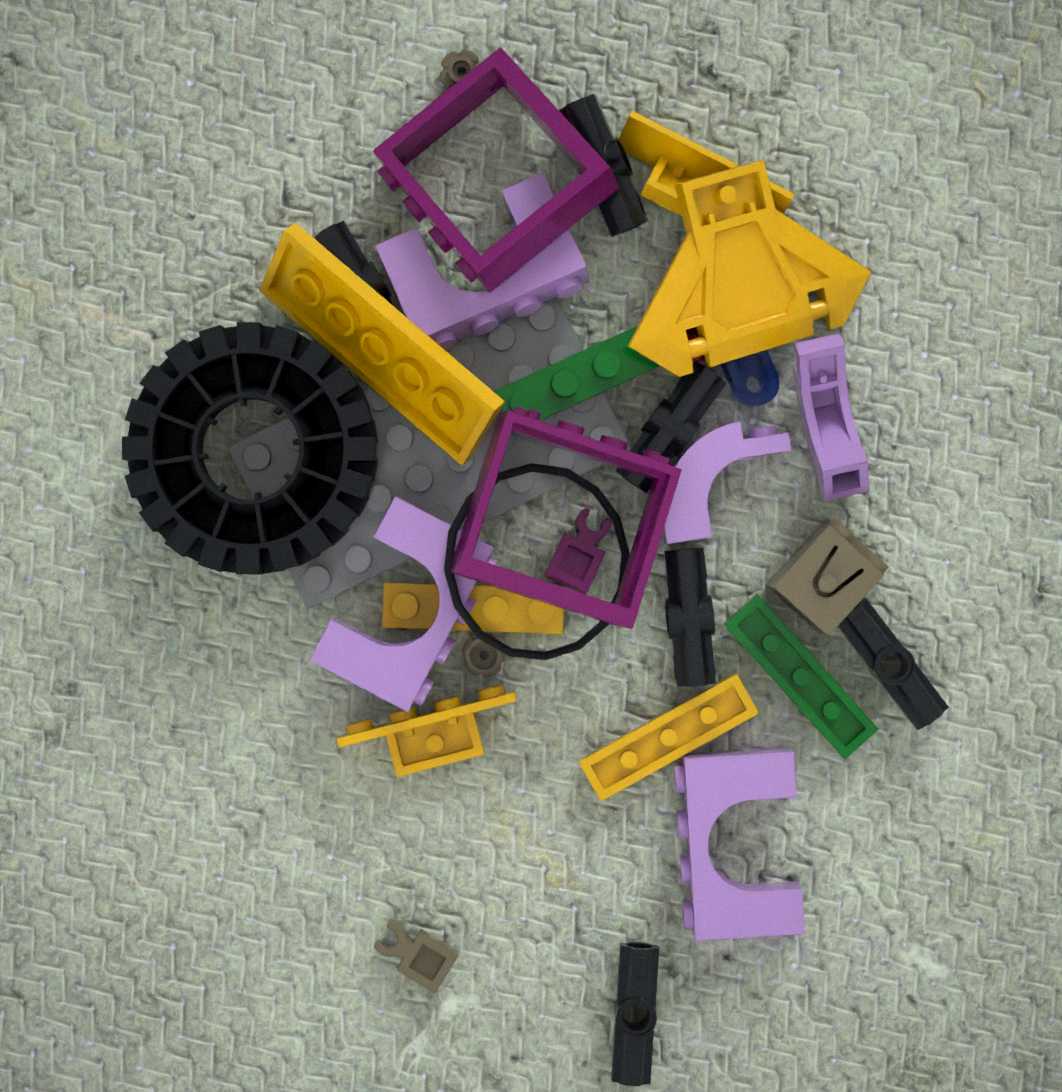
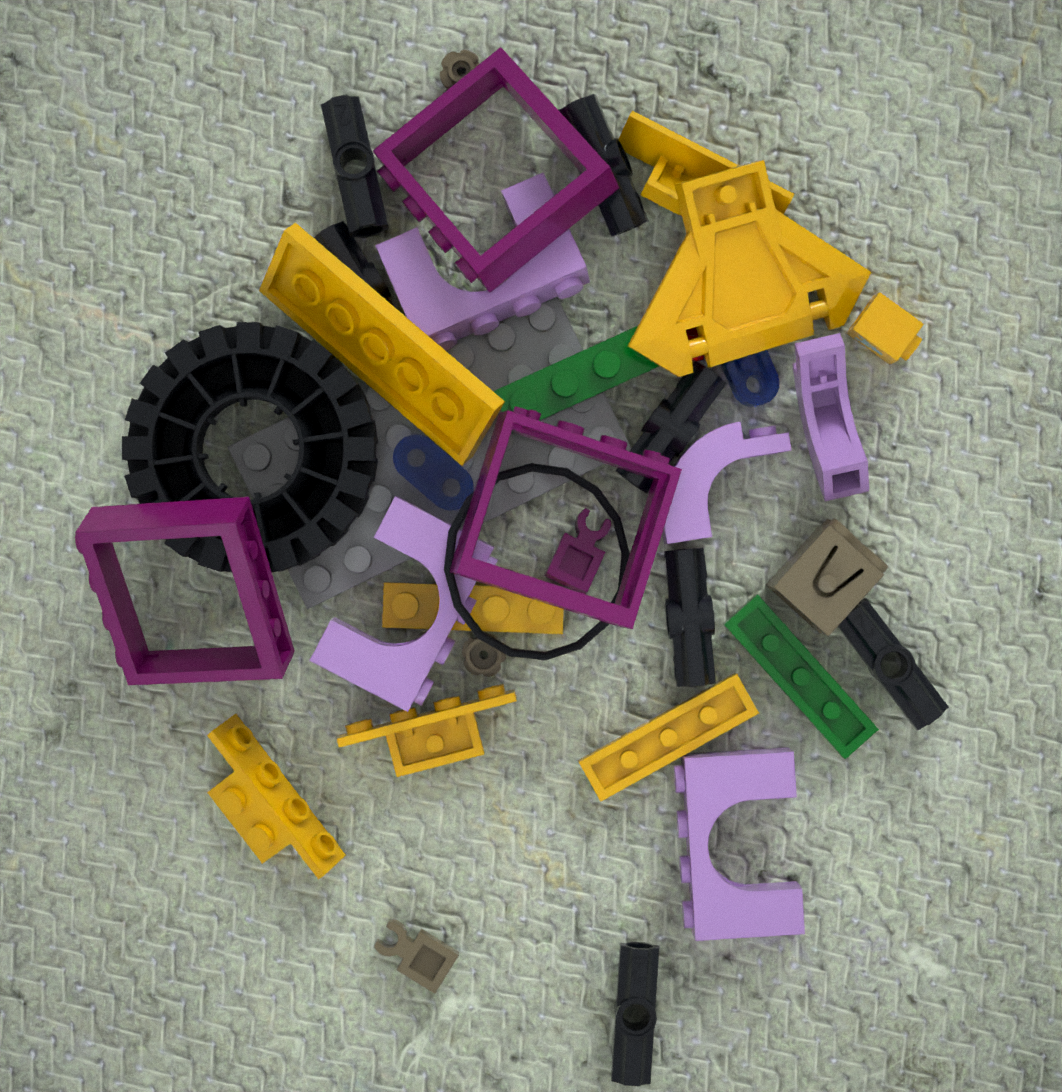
(243, 544): none -> magenta window
(265, 804): none -> yellow bracket
(350, 142): none -> black piece
(433, 473): none -> clear blue plate
(886, 329): none -> yellow brick

